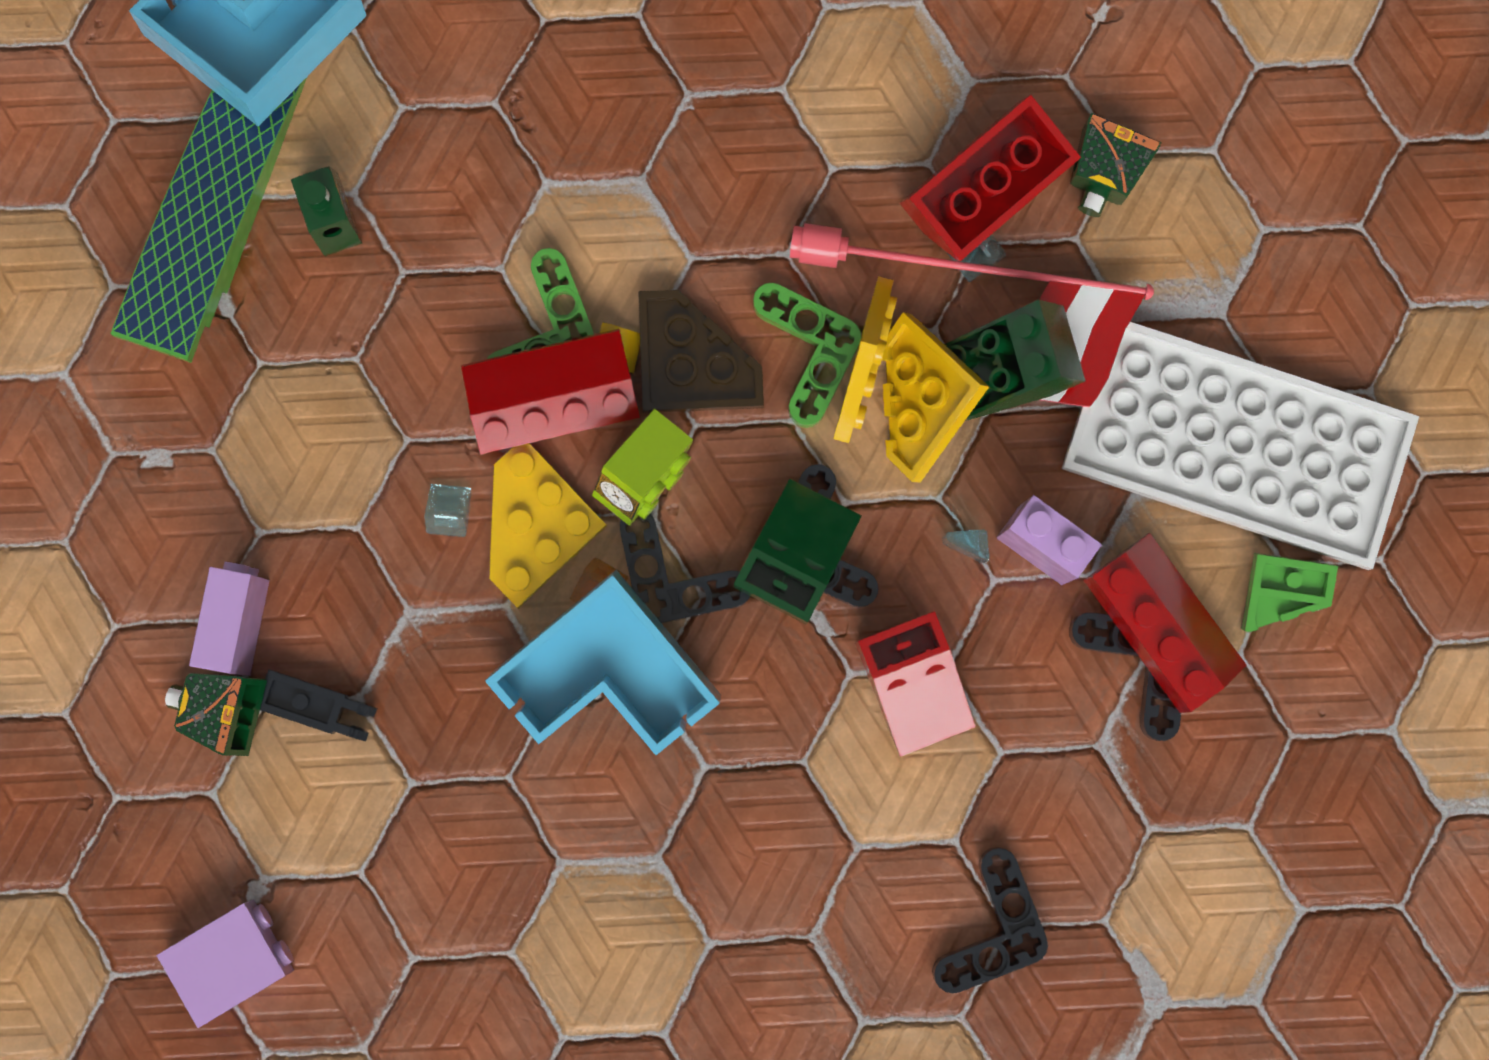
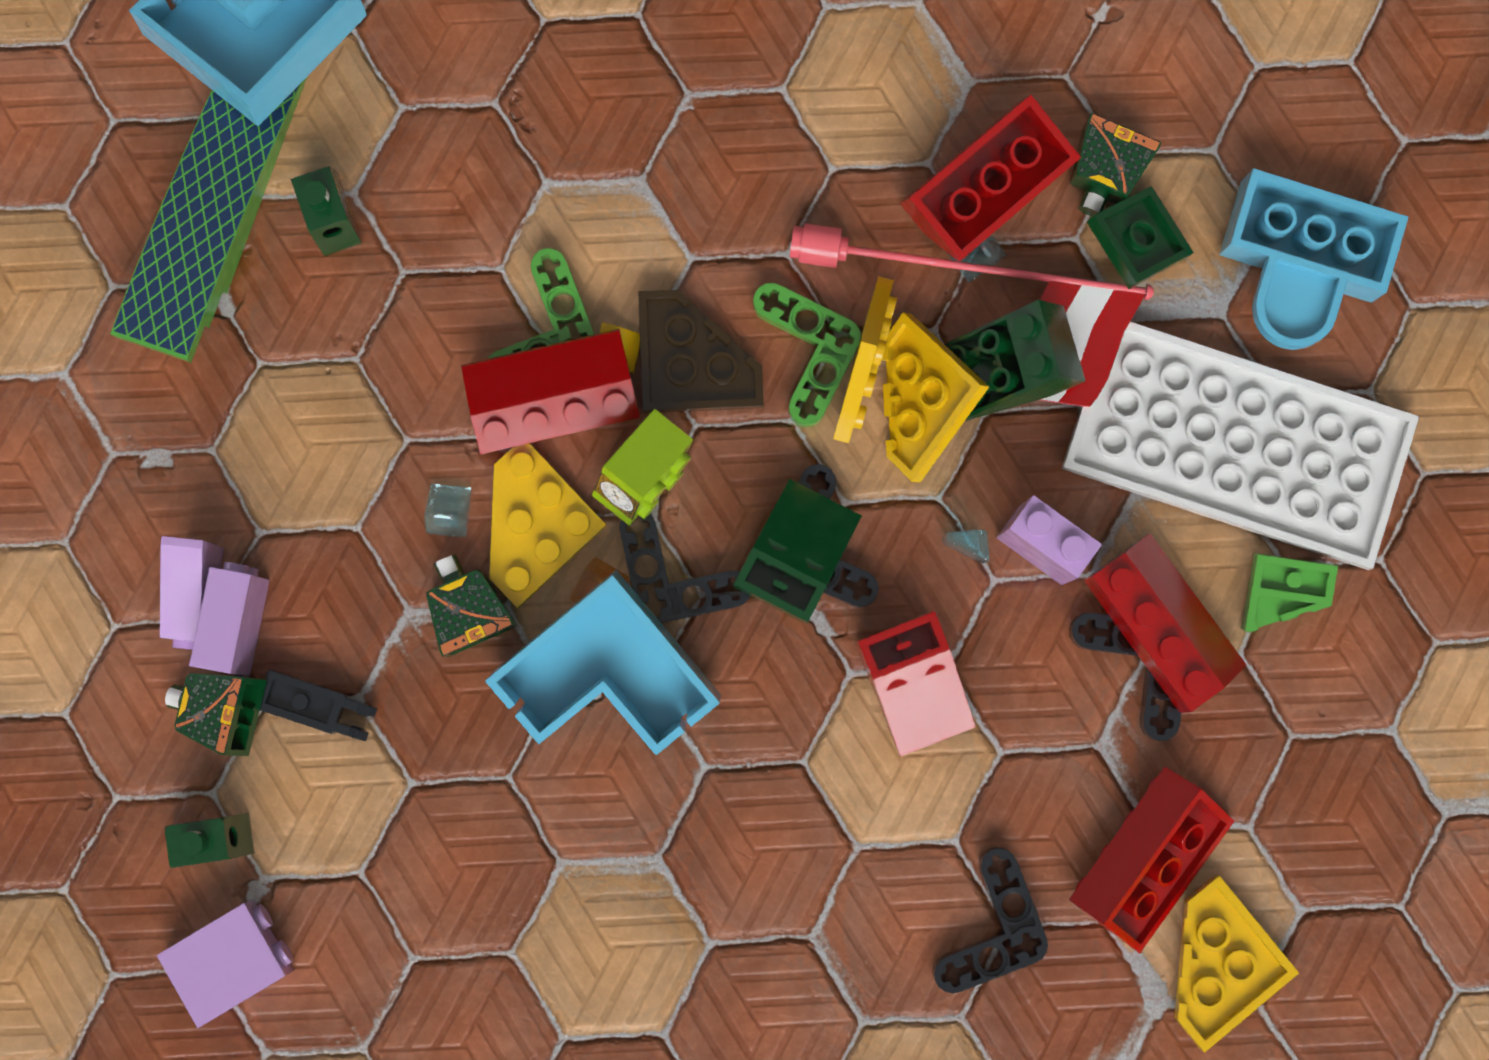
(182, 586): none -> lavender slope
(208, 840): none -> dark green torso
(465, 608): none -> torso
(1140, 237): none -> dark green plate
(1152, 859): none -> red slope
(1223, 964): none -> yellow plate
(1309, 254): none -> medium azure brick

